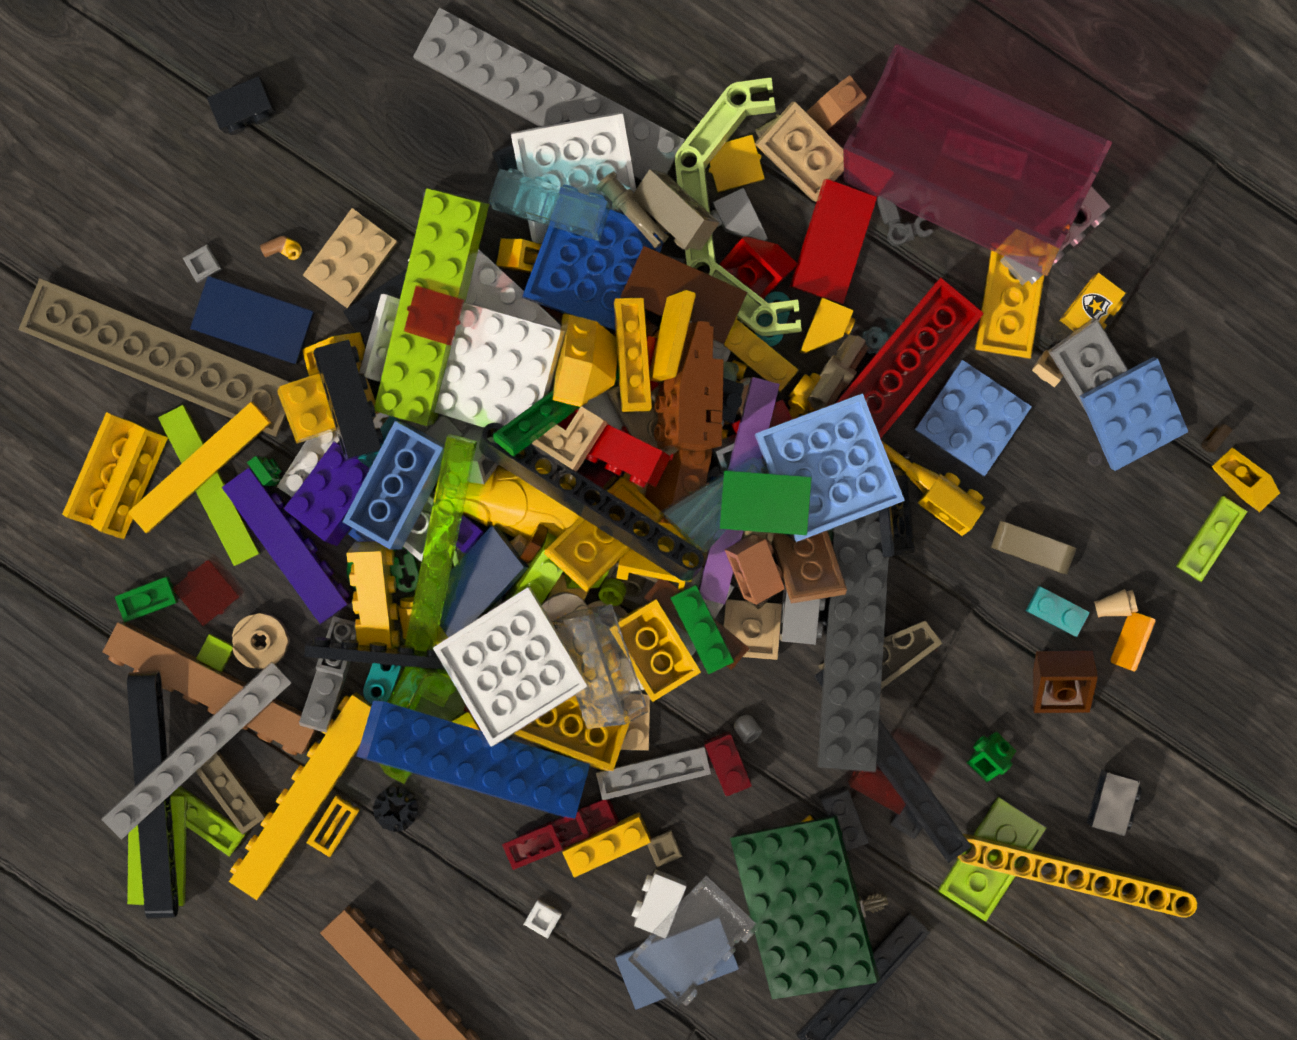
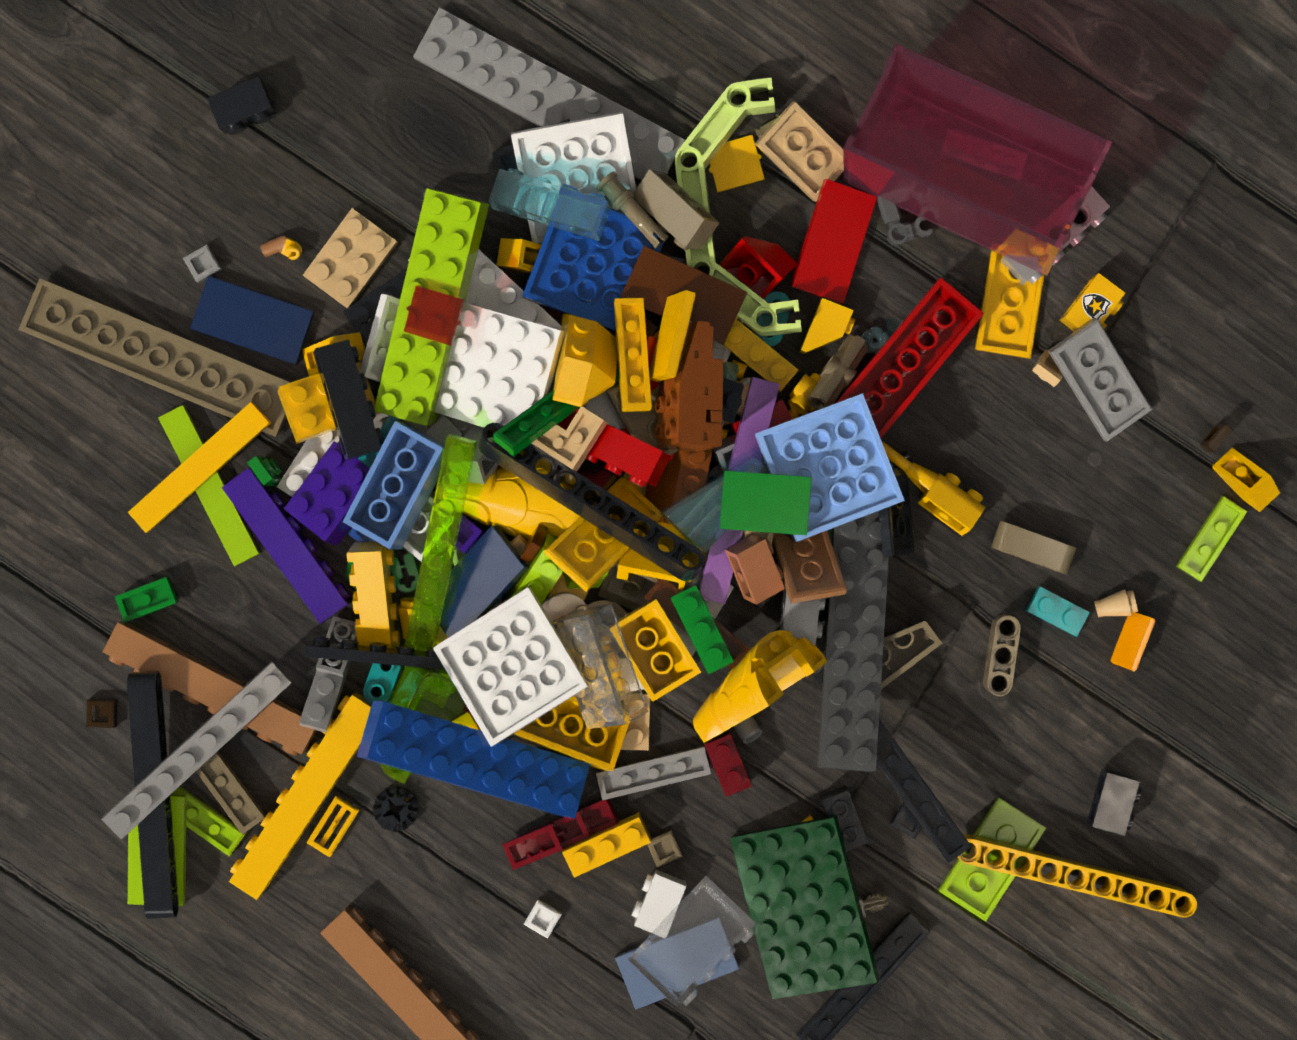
(101, 713): none -> dark brown tile
(114, 475): yellow slope -> none
(205, 592): clear red piece -> none
(215, 652): lime tile -> none
(244, 640): tan plate -> none
(609, 586): lime bush -> none
(738, 216): light grey slope -> none
(755, 627): tan plate -> none
(757, 681): none -> yellow cone
(837, 104): medium nougat slope -> none
(878, 788): clear red brick -> none
(972, 418): medium blue plate -> none
(991, 756): green brick -> none
(1007, 667): none -> dark tan beam
(1064, 681): reddish brown slope -> none
(1134, 413): medium blue plate -> none

